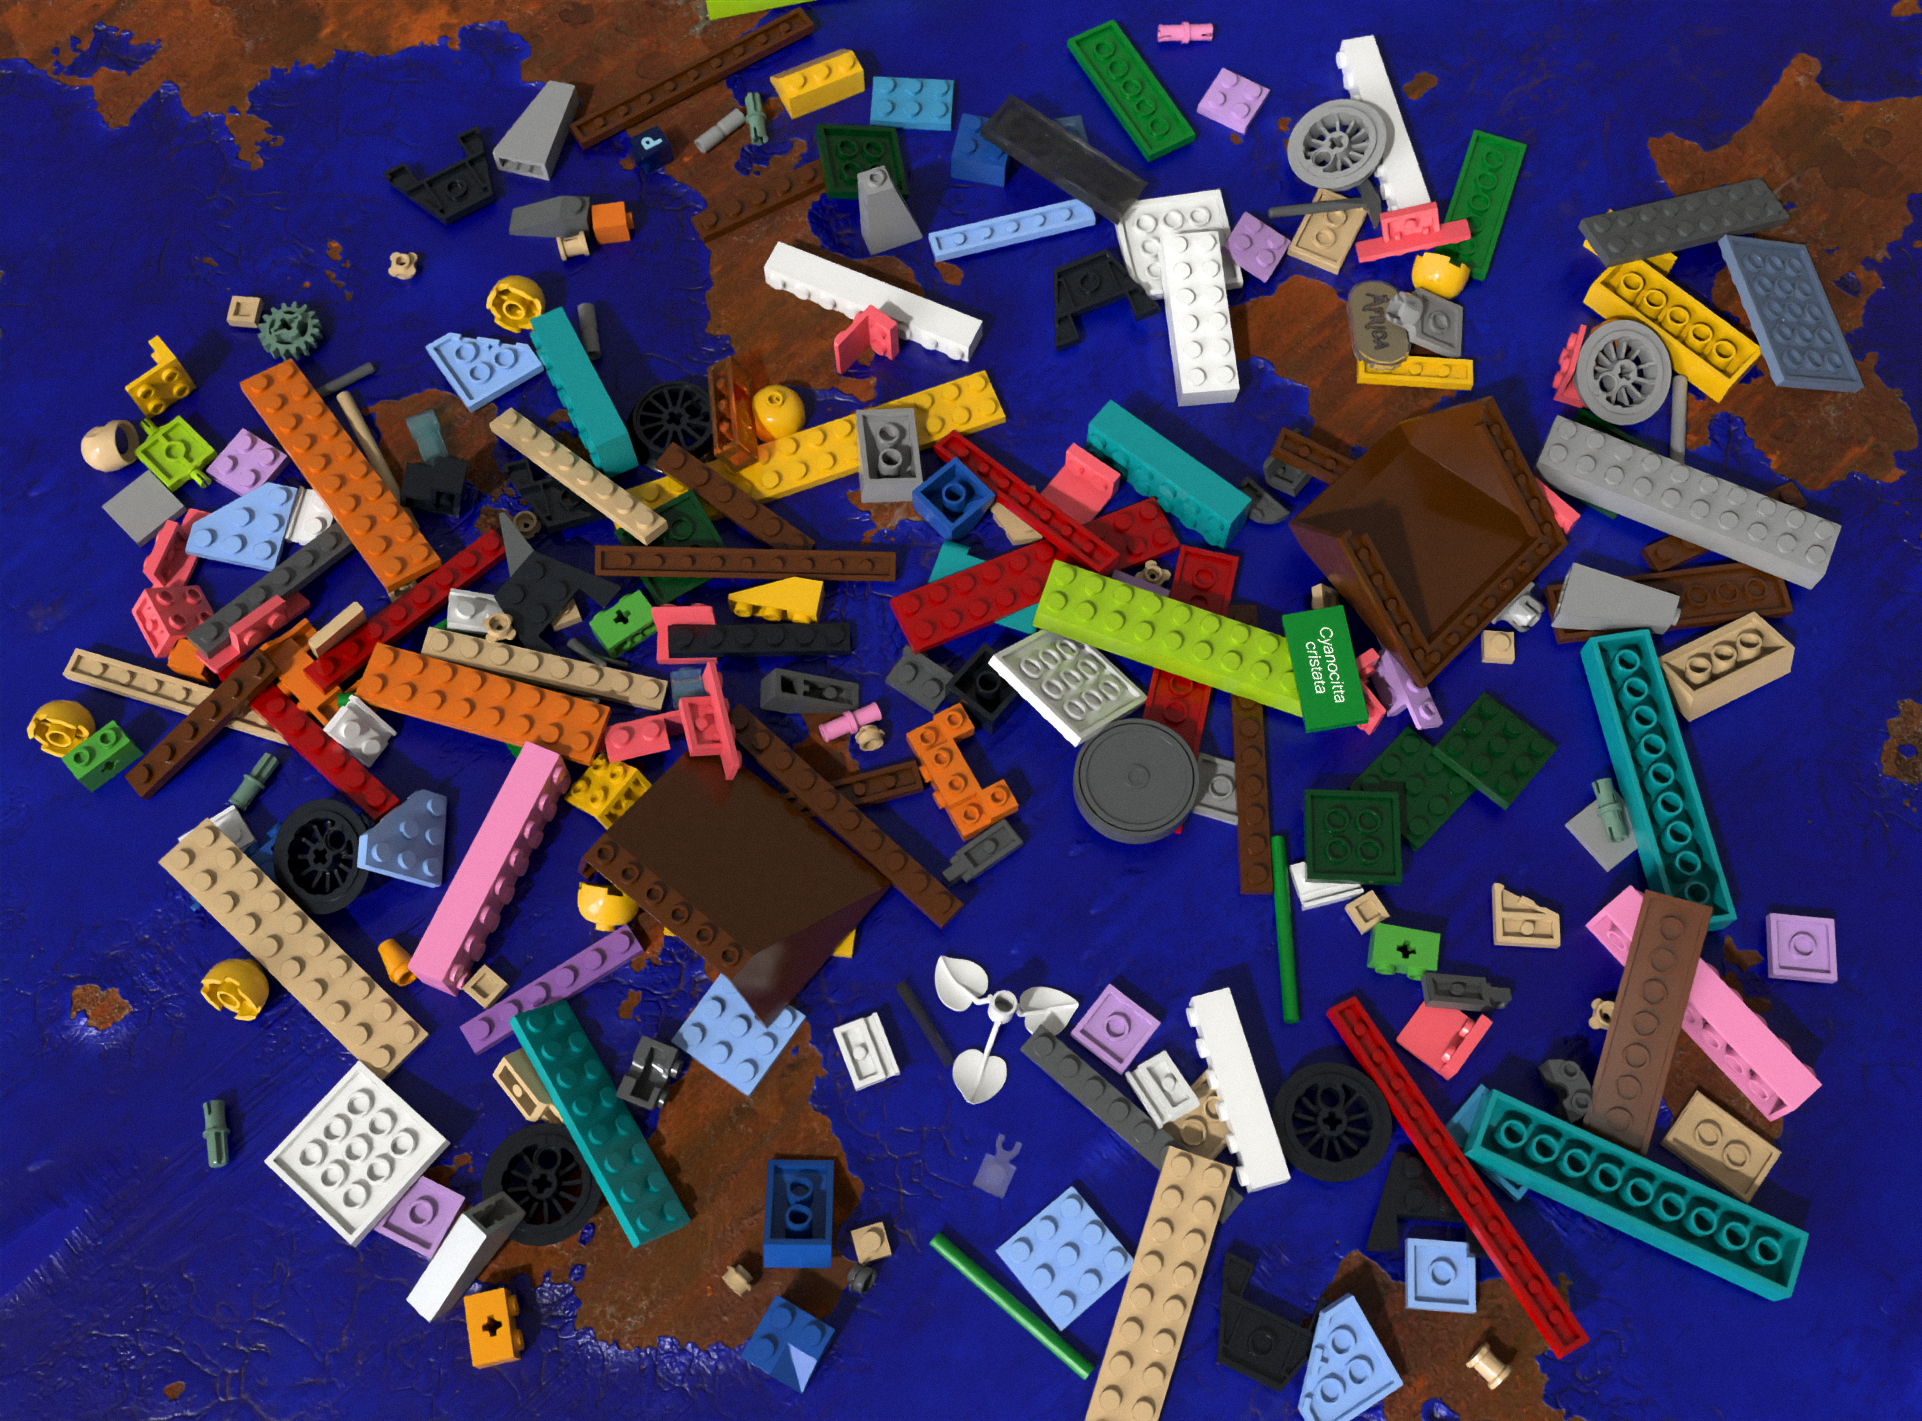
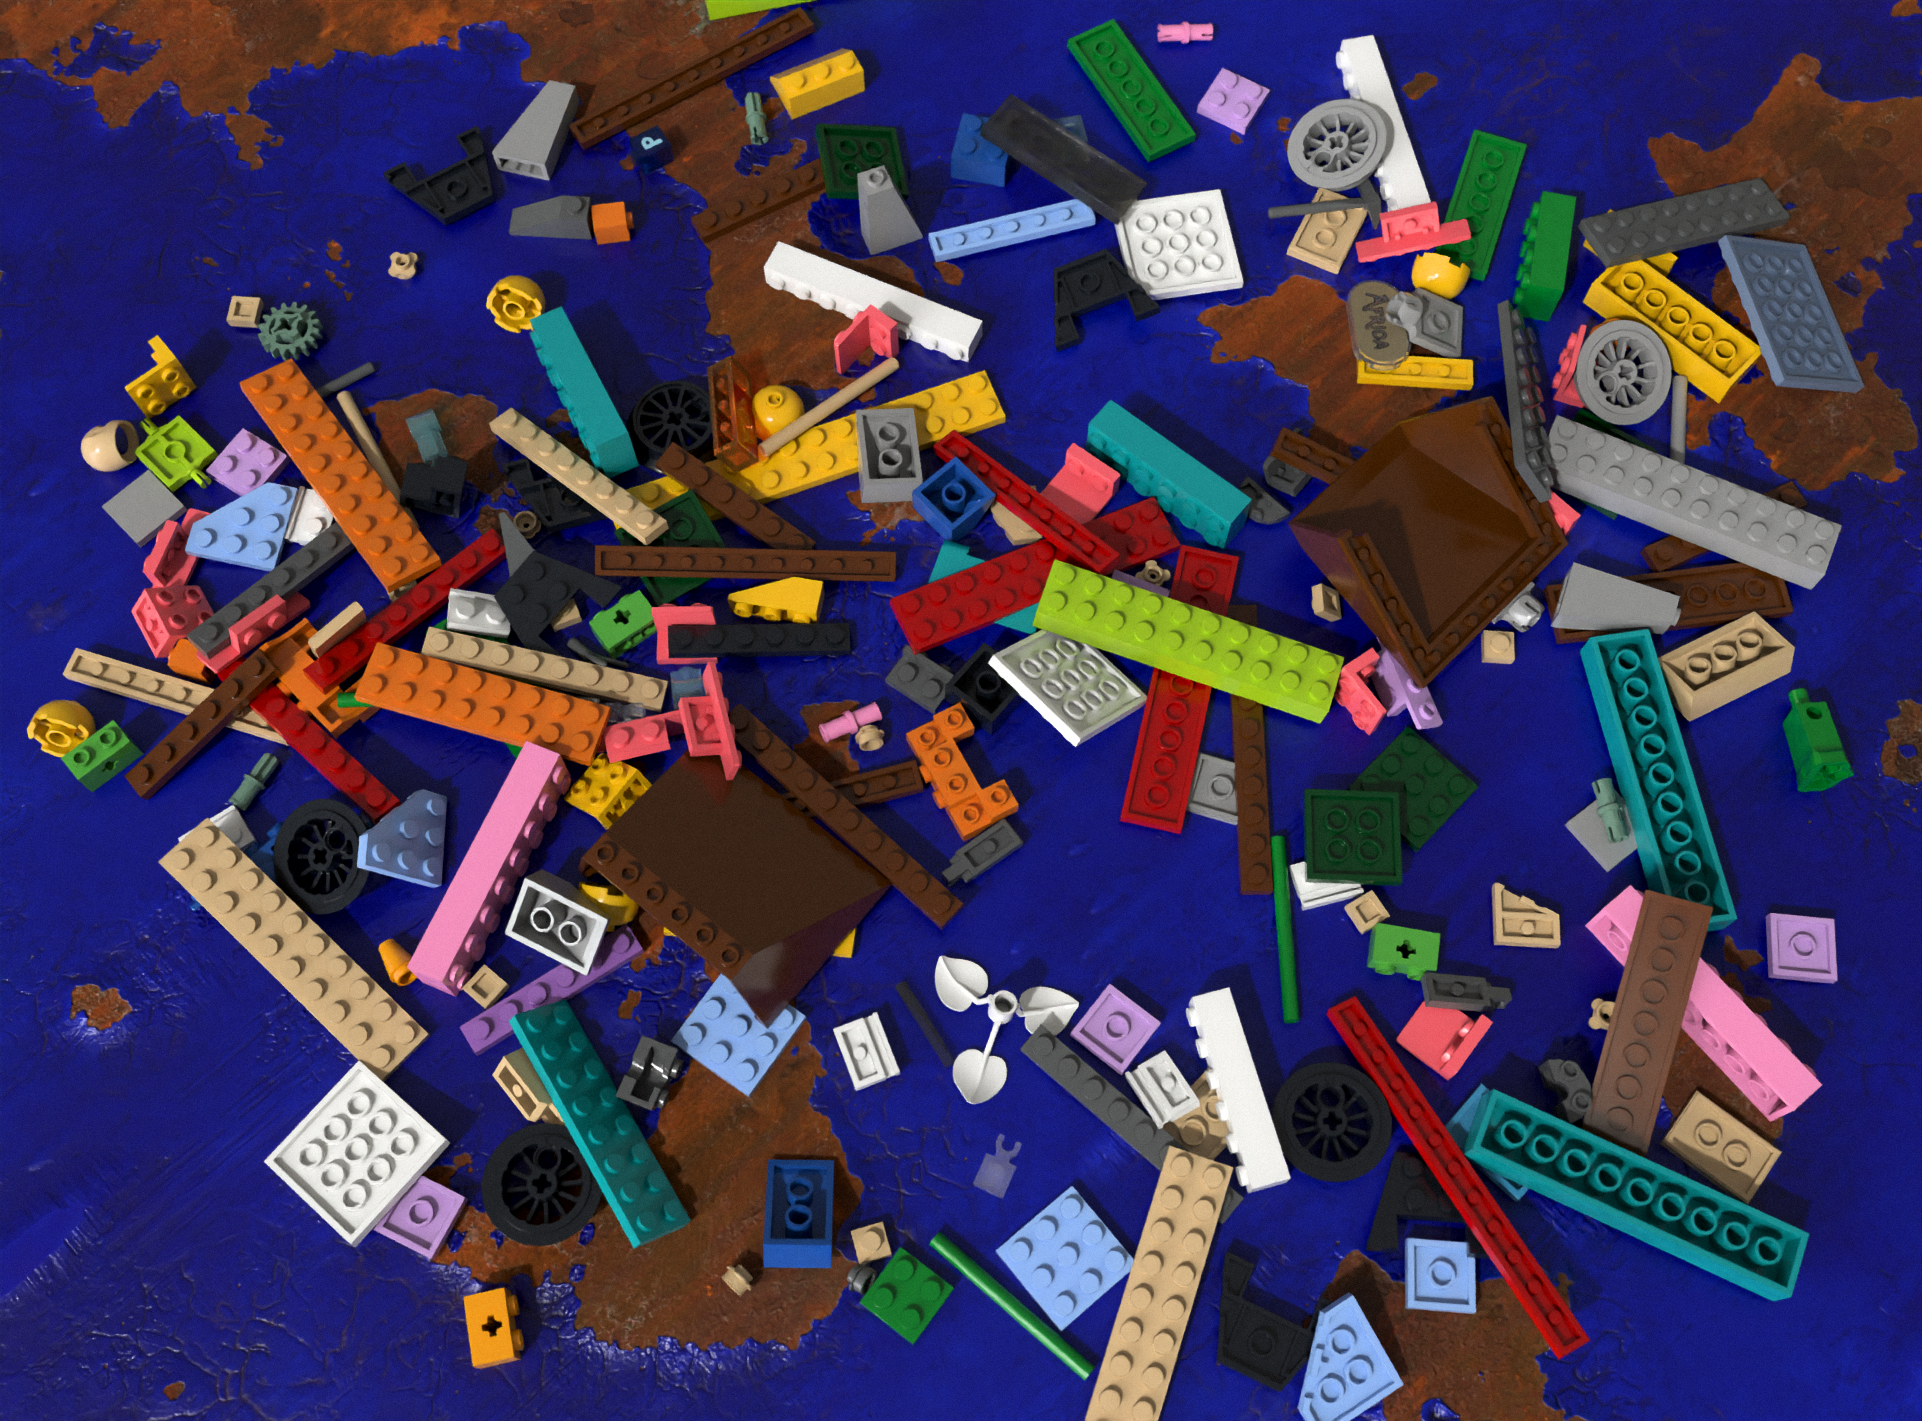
(216, 1133): sand green axle -> none
(237, 986): yellow cylinder -> none
(360, 731): white plate -> none
(464, 1254): slope -> none
(482, 366): light blue plate -> none
(499, 620): tan plate -> none
(558, 921): none -> light grey slope
(572, 246): tan bush -> none
(589, 334): light grey piece -> none
(625, 713): none -> clear plate
(718, 132): light grey piece -> none
(789, 1344): blue slope -> none
(807, 693): dark grey slope -> none
(828, 406): none -> tan piece
(907, 1295): none -> green plate
(912, 103): dark azure plate -> none
(1135, 781): dark grey brick -> none
(1198, 318): white brick -> none
(1255, 247): lavender plate -> none
(1324, 669): green tile -> none
(1489, 1365): tan bush -> none
(1494, 750): dark green plate -> none
(1524, 401): none -> dark grey plate
(1544, 255): none -> green brick
(1814, 744): none -> green piece

